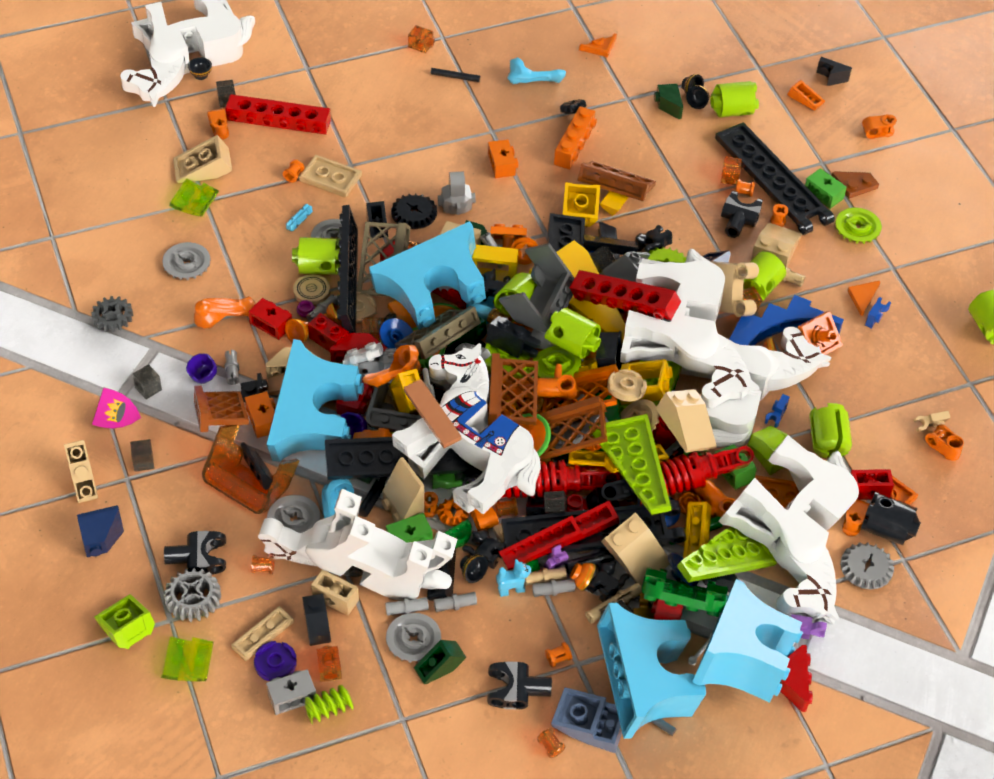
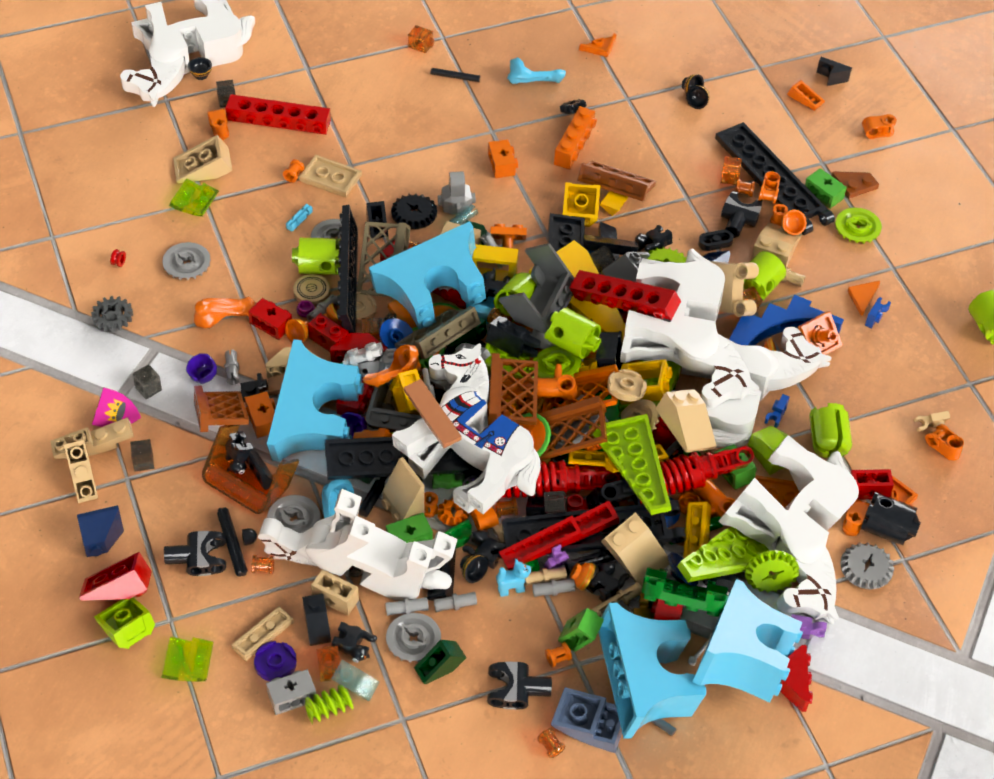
(96, 441): none -> tan slope
(118, 258): none -> red bush
(119, 581): none -> slope
(192, 601): light grey gear -> none
(232, 542): none -> black axle
(237, 452): none -> black animal
(249, 536): none -> black hinge
(350, 640): none -> black animal
(355, 680): none -> clear light blue slope
(461, 217): none -> clear light blue pin
(520, 243): orange gear -> none
(581, 629): none -> bright green brick
(669, 99): dark green slope -> none
(715, 240): none -> black plate
(734, 99): lime cylinder -> none
(769, 187): none -> orange piece
(778, 562): none -> lime gear
(794, 222): none -> orange piece

